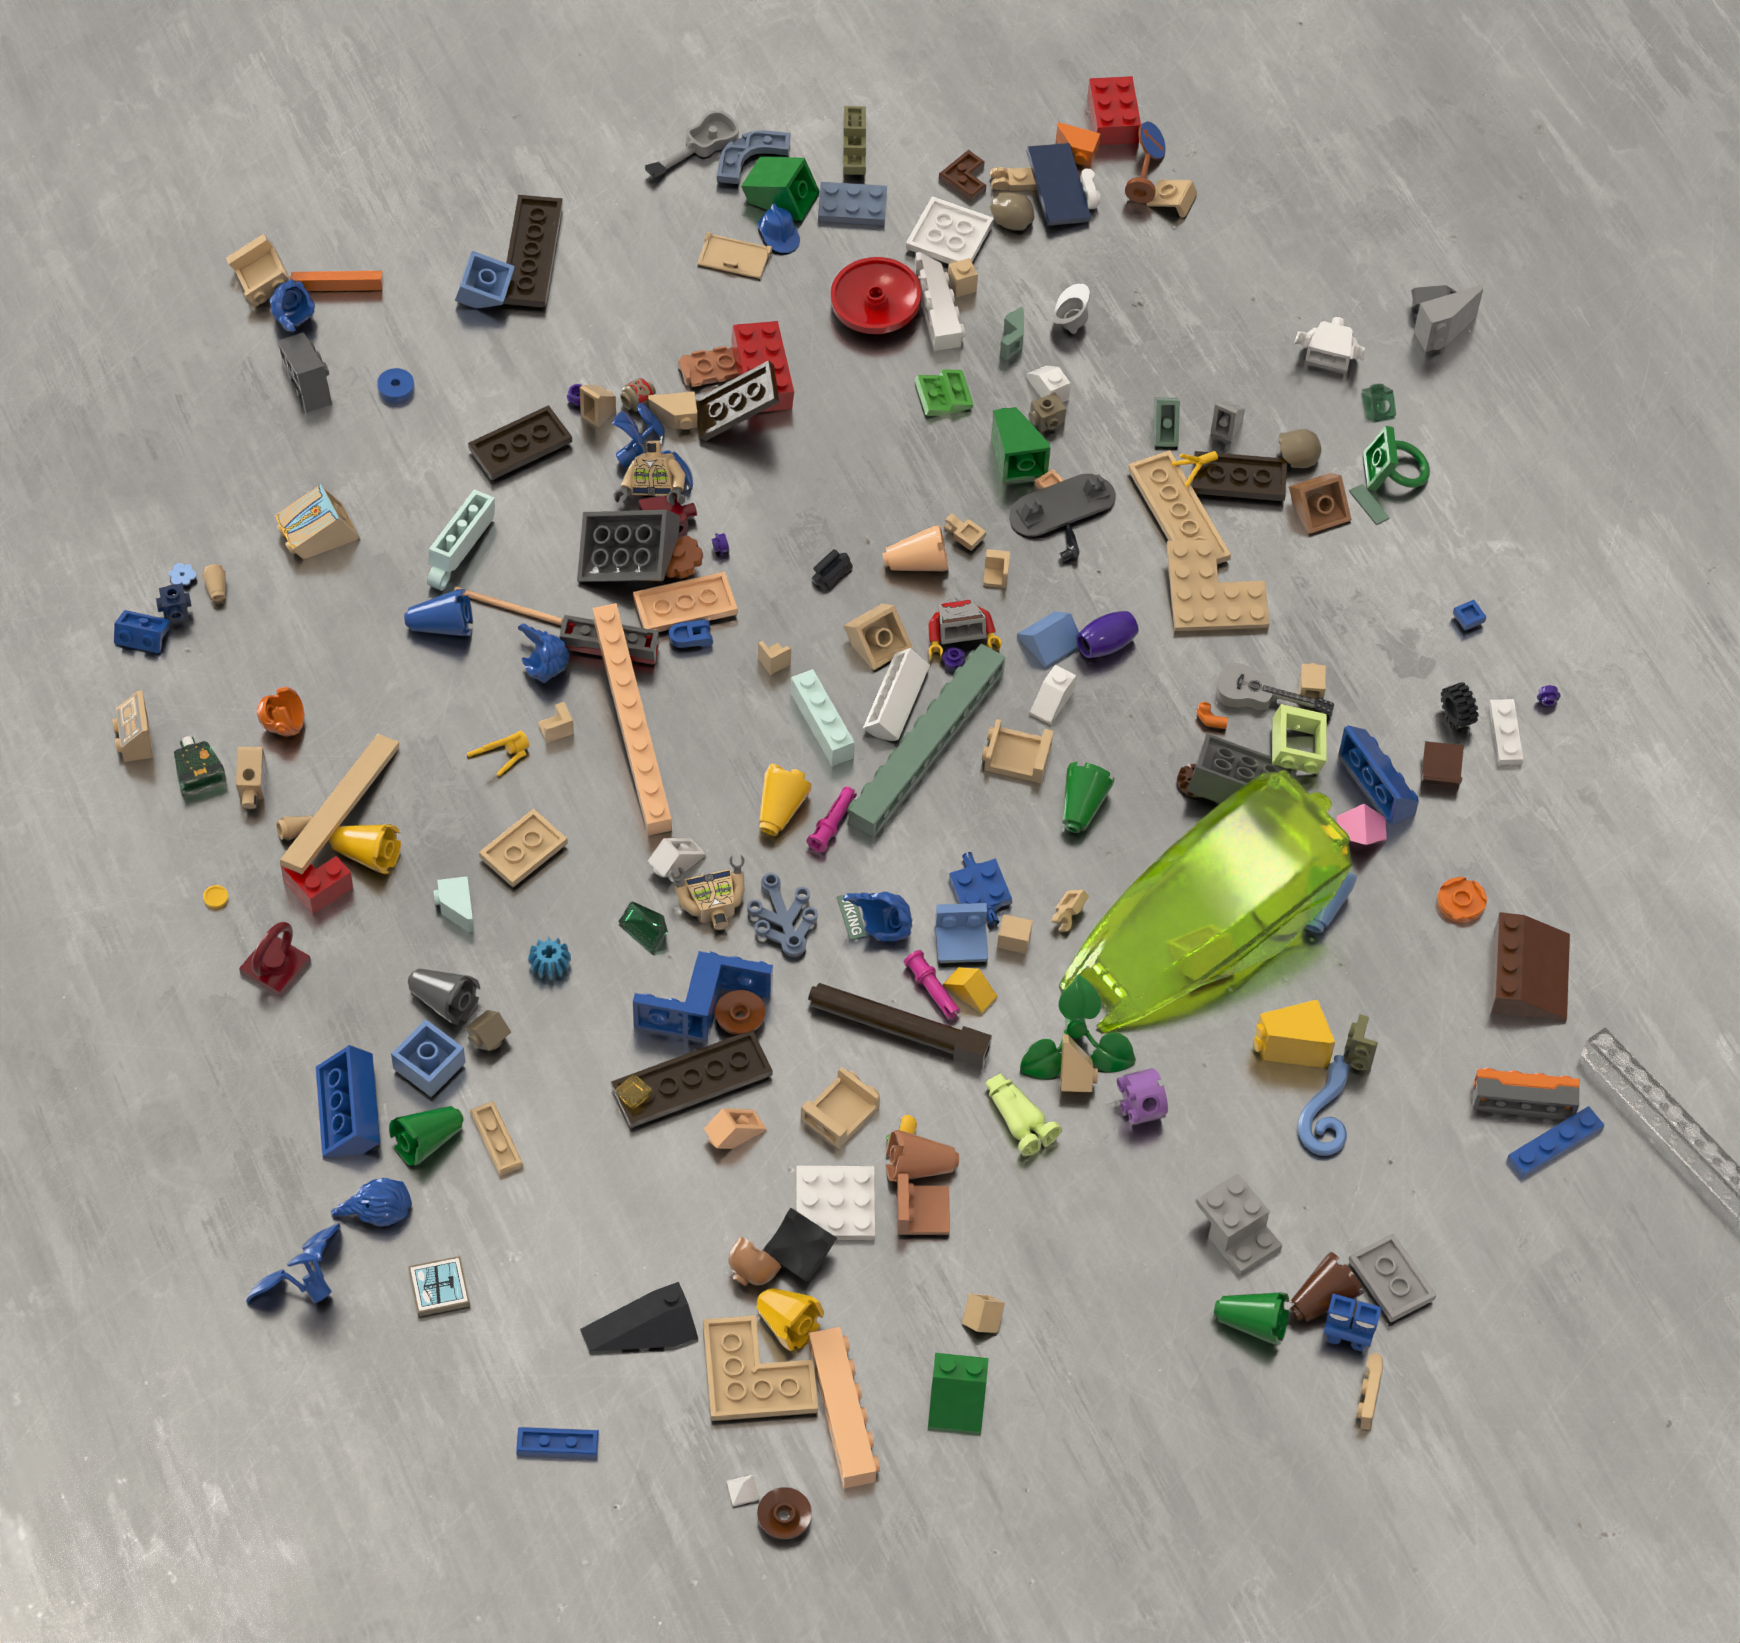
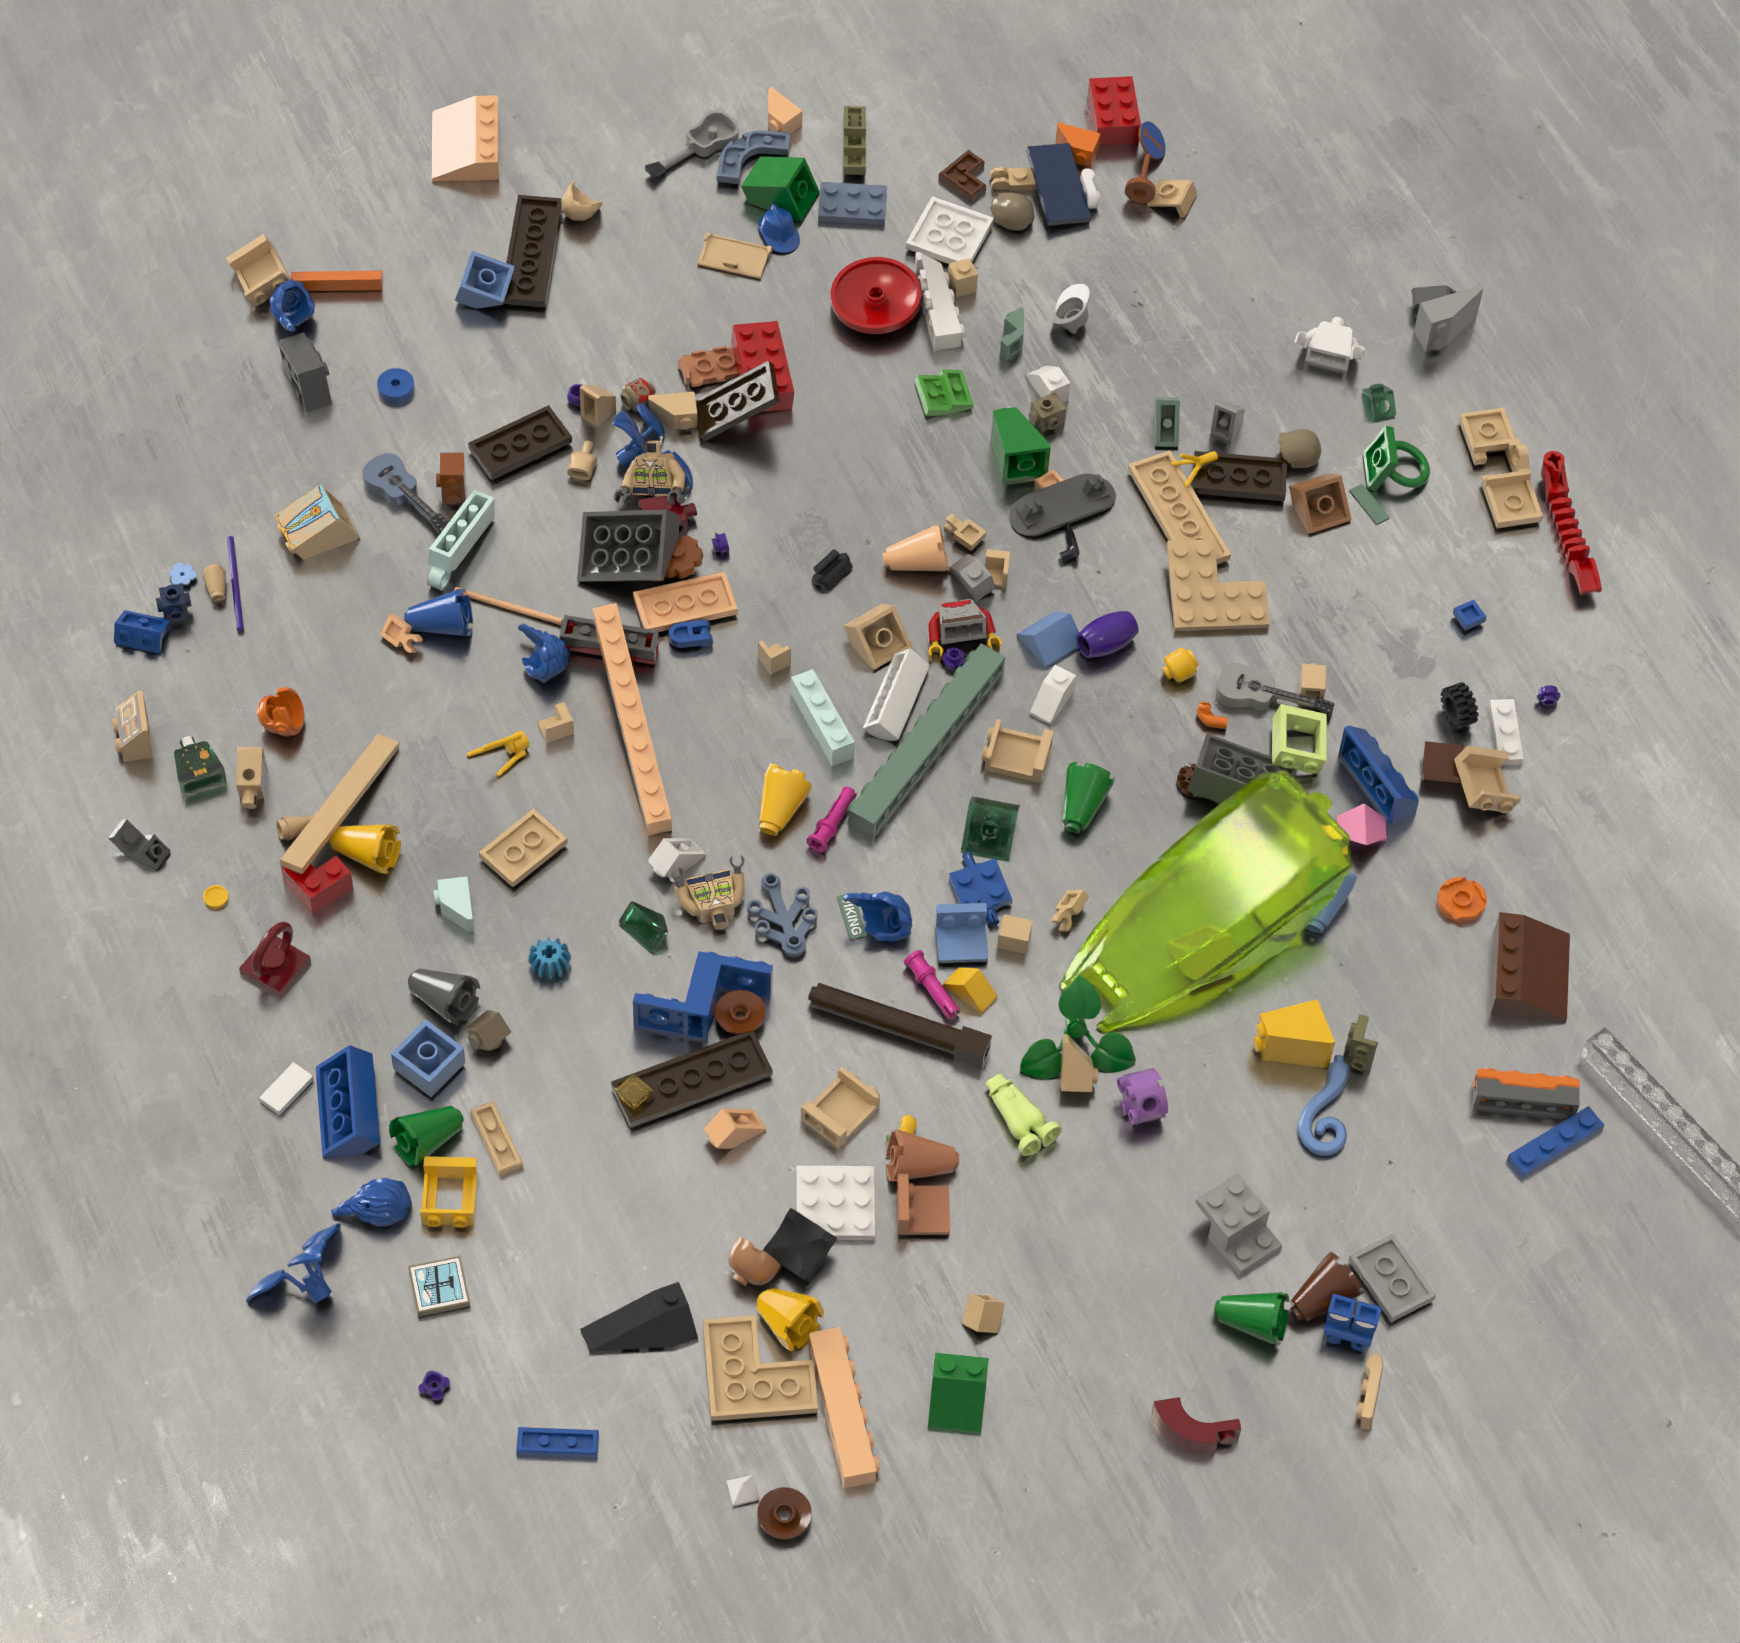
(142, 848): none -> dark grey slope
(235, 584): none -> dark purple axle
(286, 1088): none -> white tile
(388, 478): none -> sand blue piece
(398, 633): none -> light nougat plate
(434, 1378): none -> dark purple plate
(449, 1168): none -> yellow panel
(452, 478): none -> dark orange brick
(466, 140): none -> light nougat slope
(578, 205): none -> tan hair
(582, 463): none -> tan piece
(782, 113): none -> light nougat slope
(973, 576): none -> light grey slope
(990, 827): none -> clear green slope
(1180, 665): none -> yellow head
(1190, 1433): none -> dark red arch
(1484, 779): none -> tan panel
(1507, 494): none -> tan plate
(1574, 547): none -> red piece

